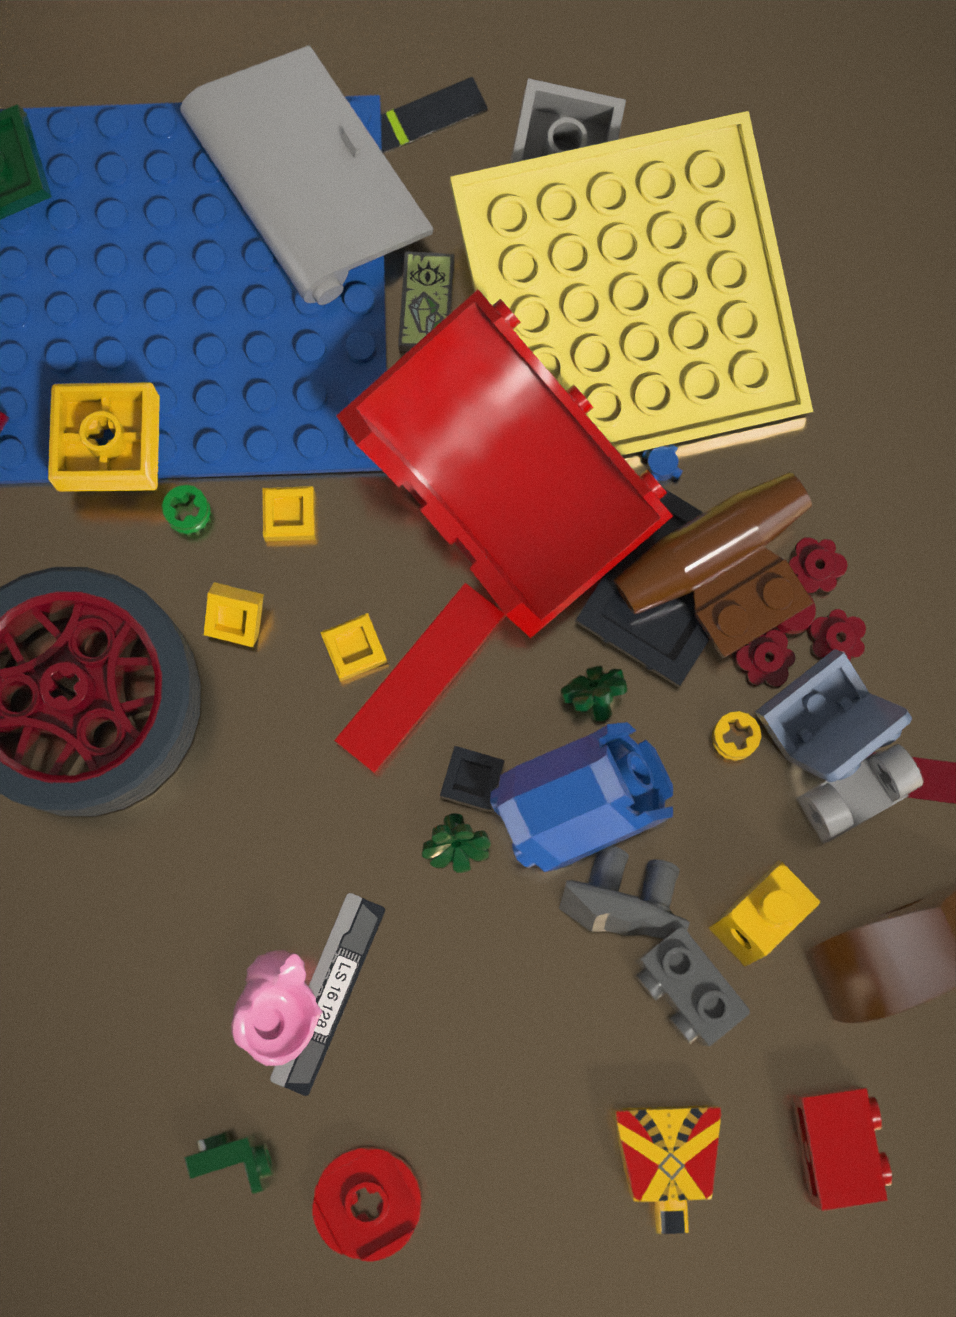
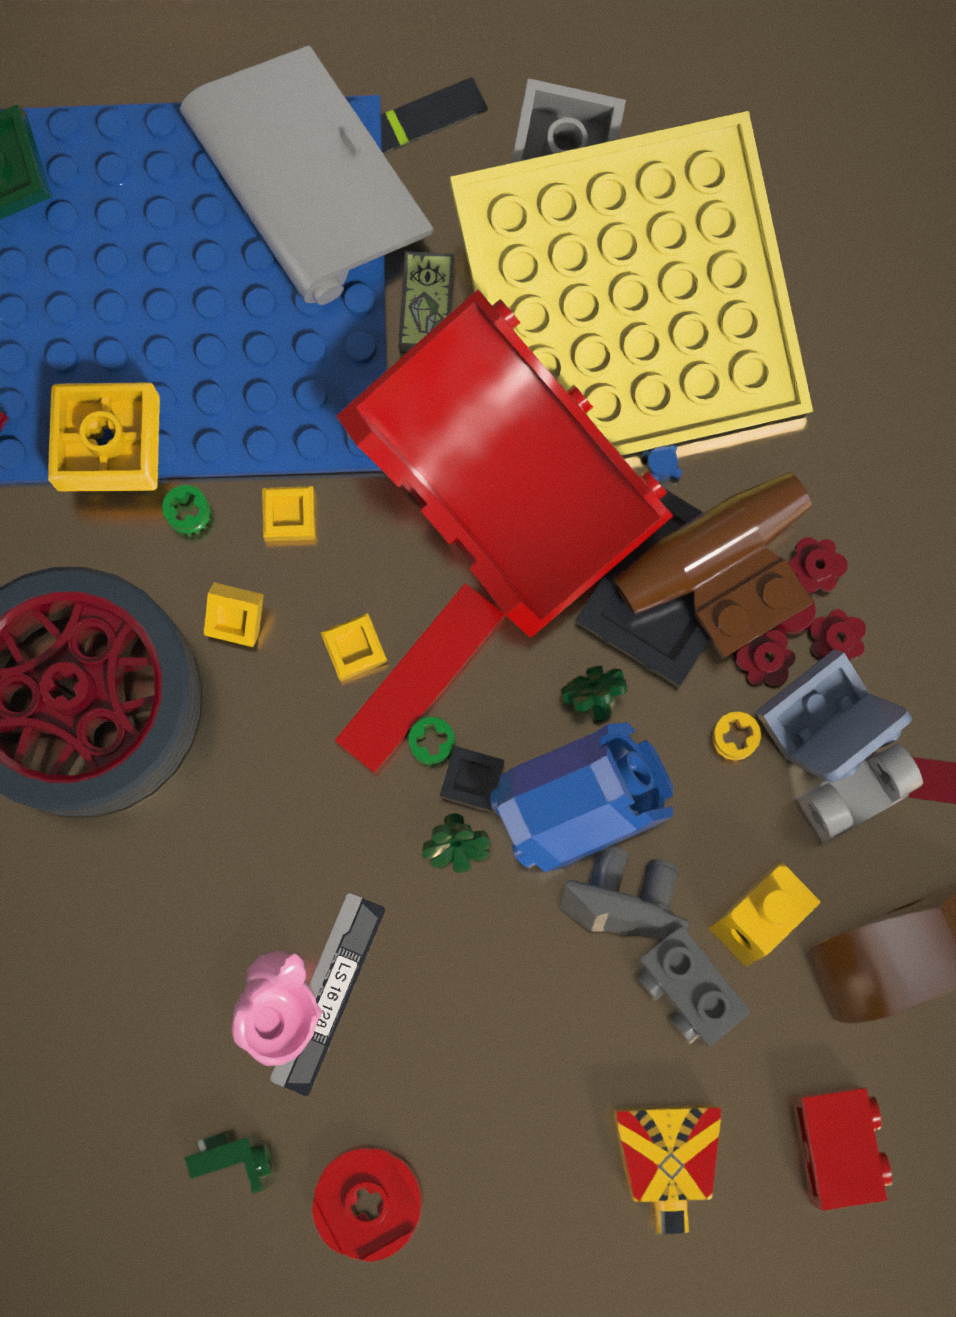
(441, 728): none -> green bush

